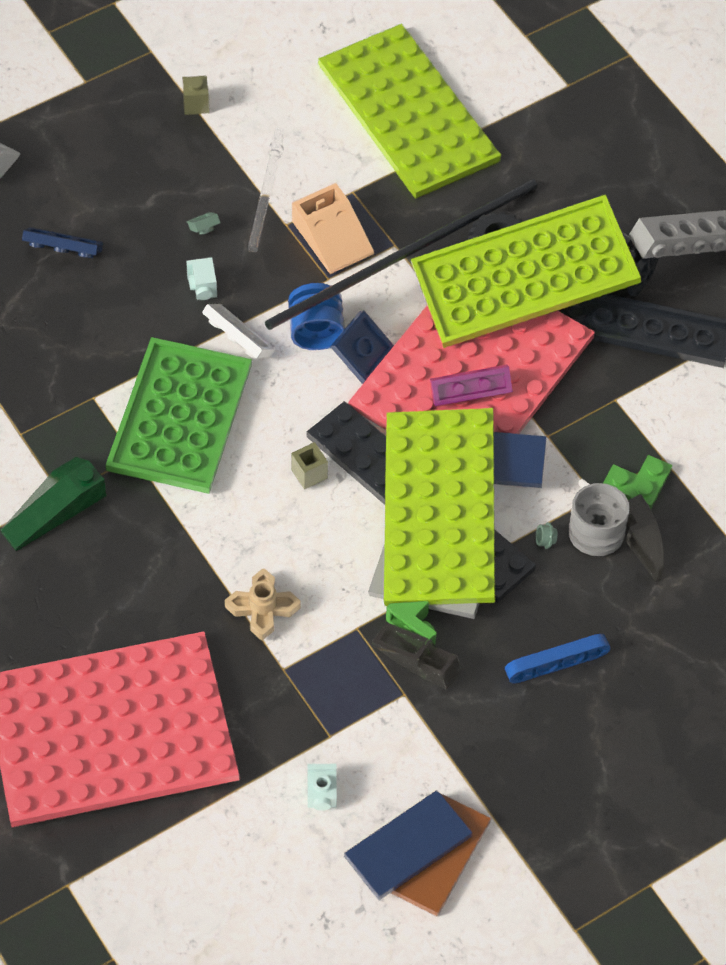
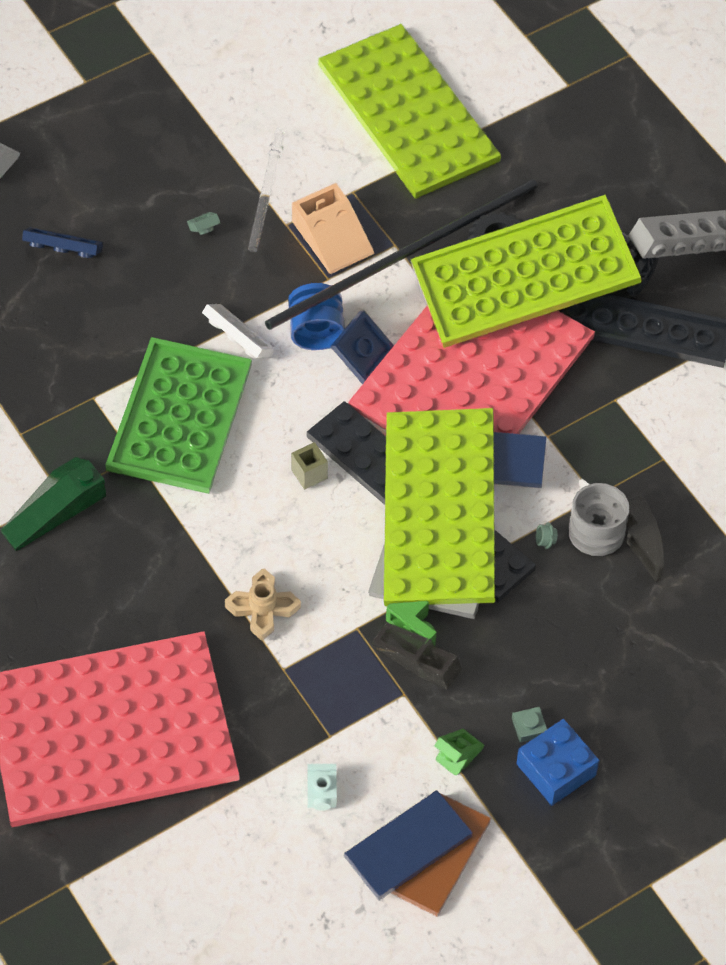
(195, 95): olive brick -> none
(202, 278): light aqua brick -> none
(457, 750): none -> bright green slope
(471, 385): magenta plate -> none
(528, 724): none -> sand green plate
(557, 658): blue beam -> none
(557, 762): none -> blue brick
(647, 482): bright green plate -> none

